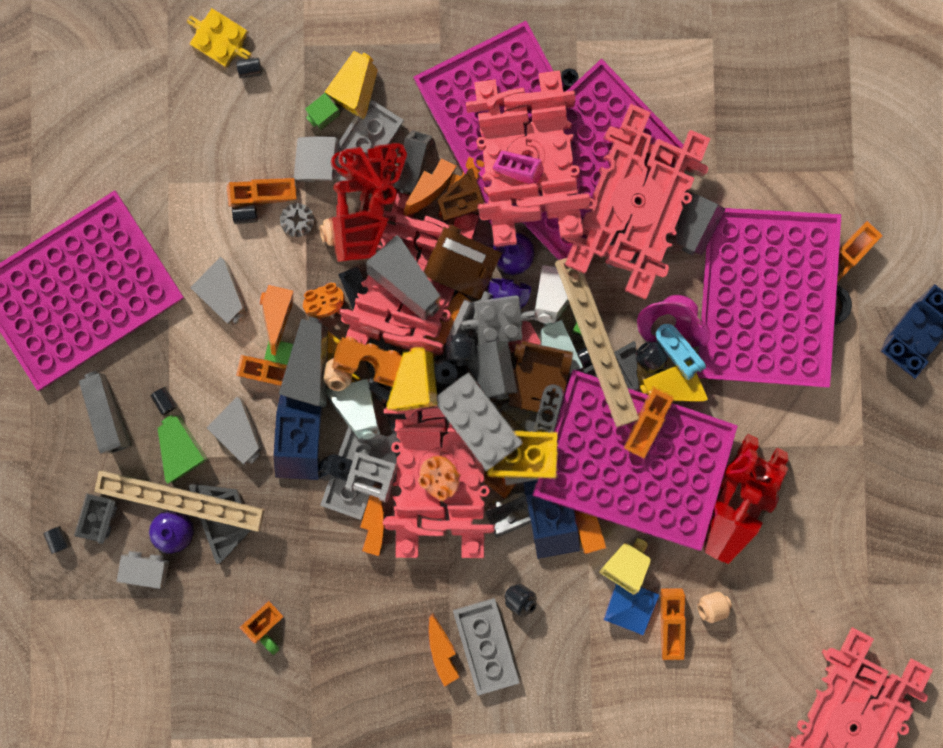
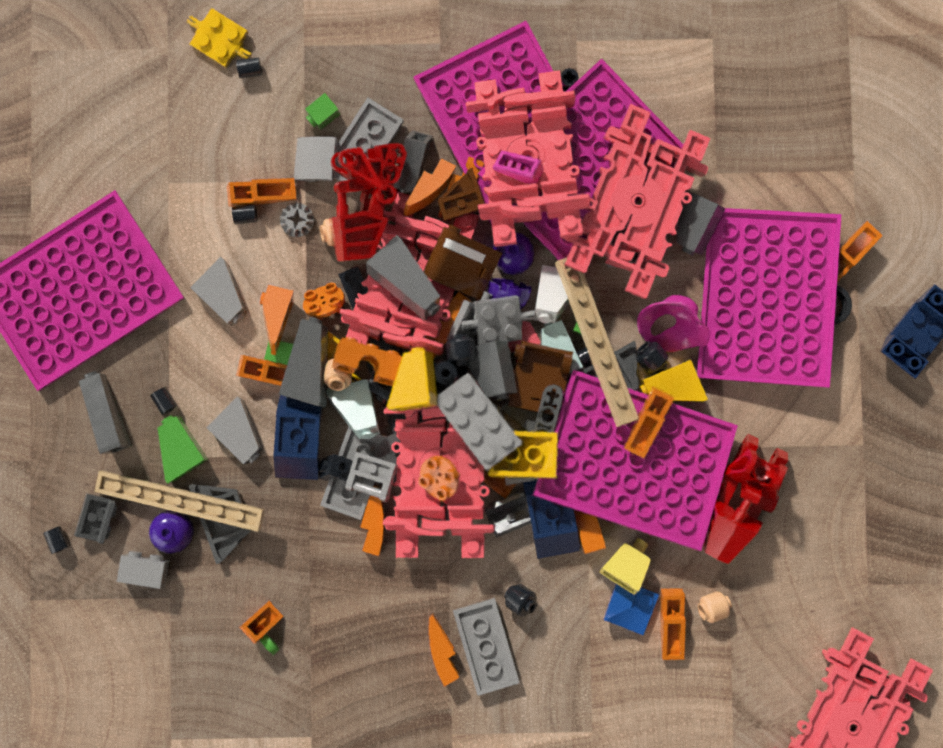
(354, 84): yellow slope -> none
(679, 350): medium azure plate -> none

